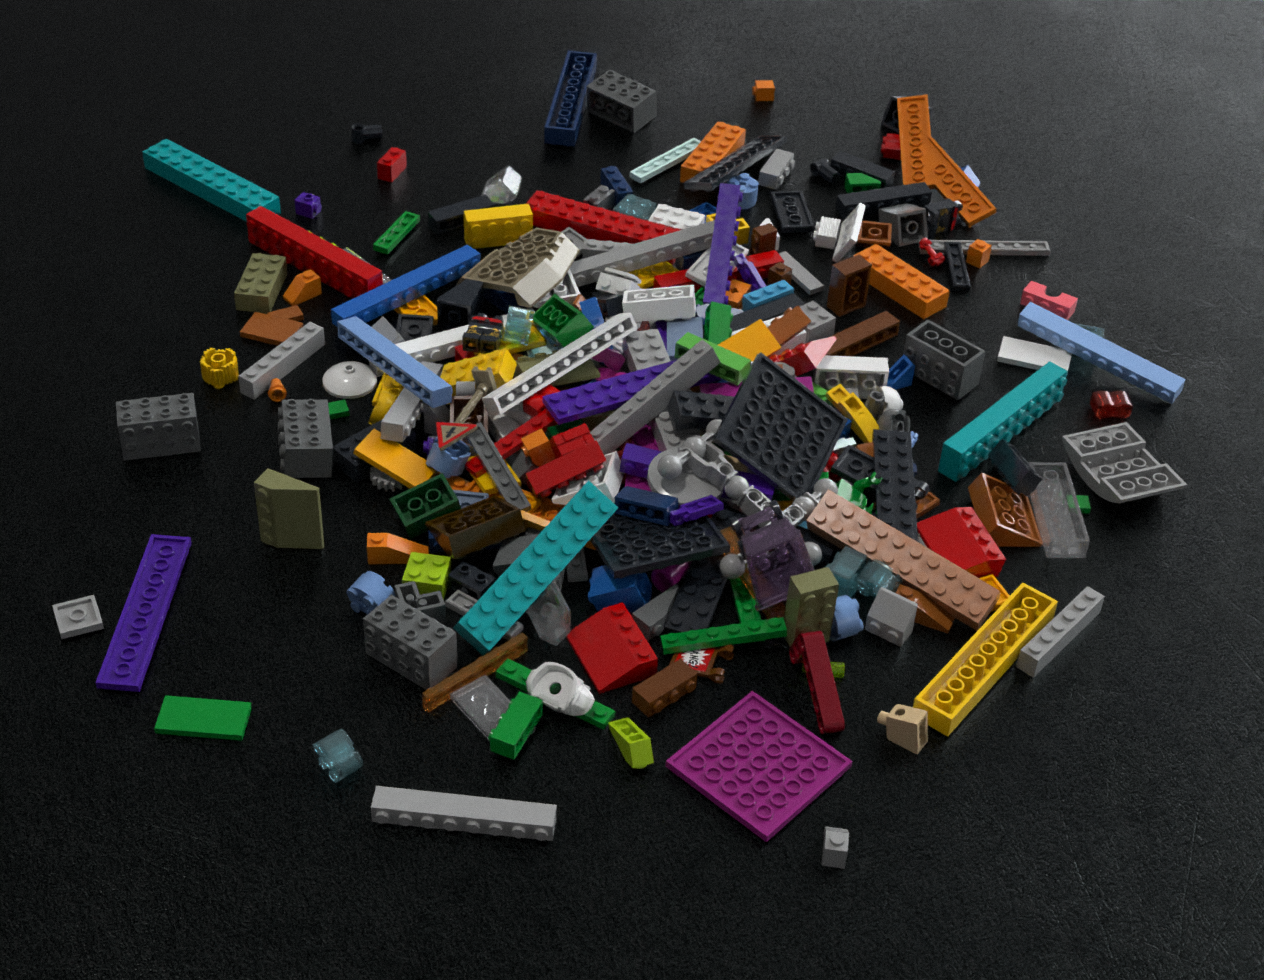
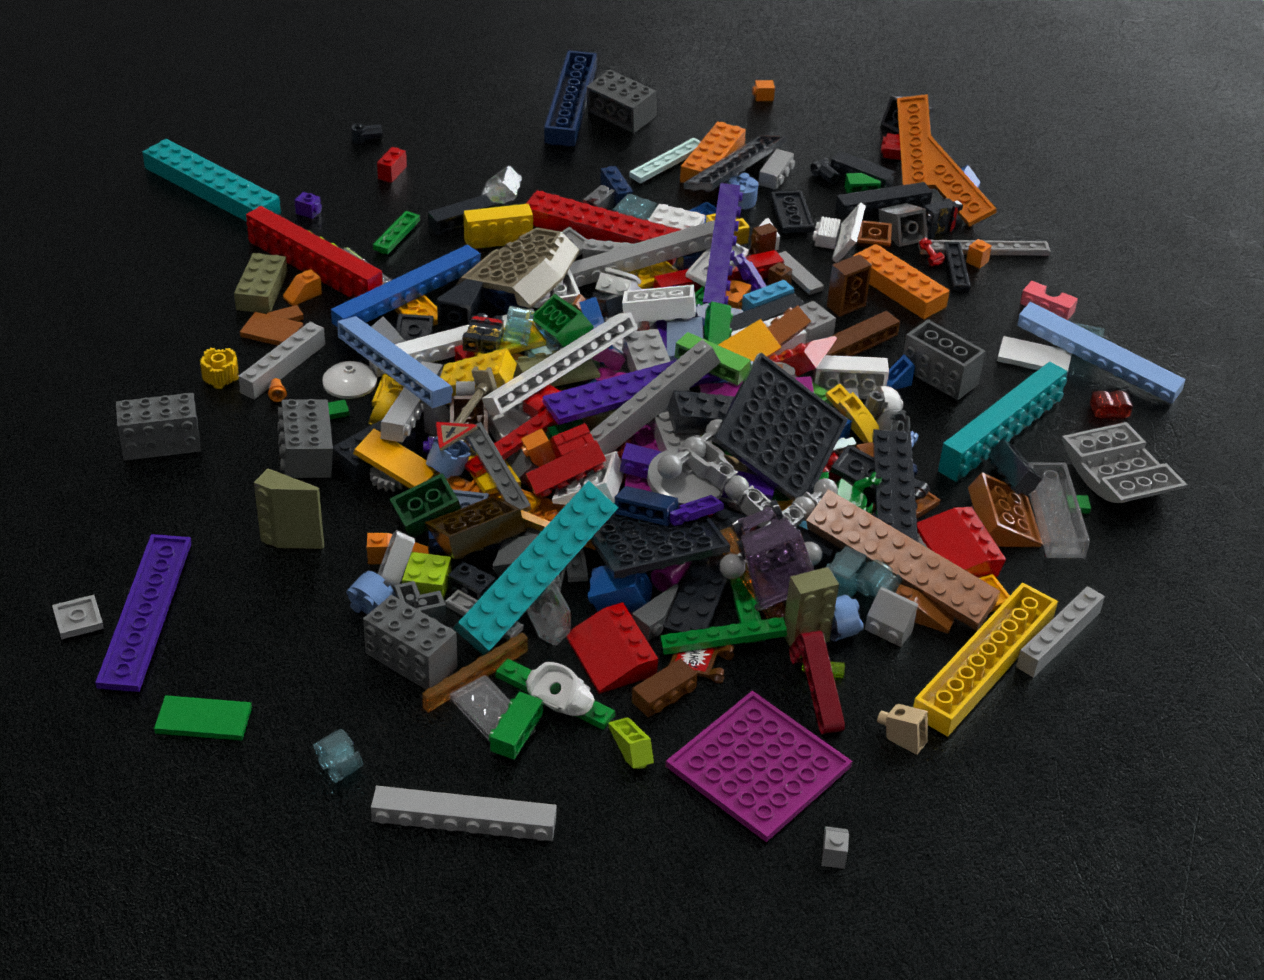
(396, 558): none -> light grey beam

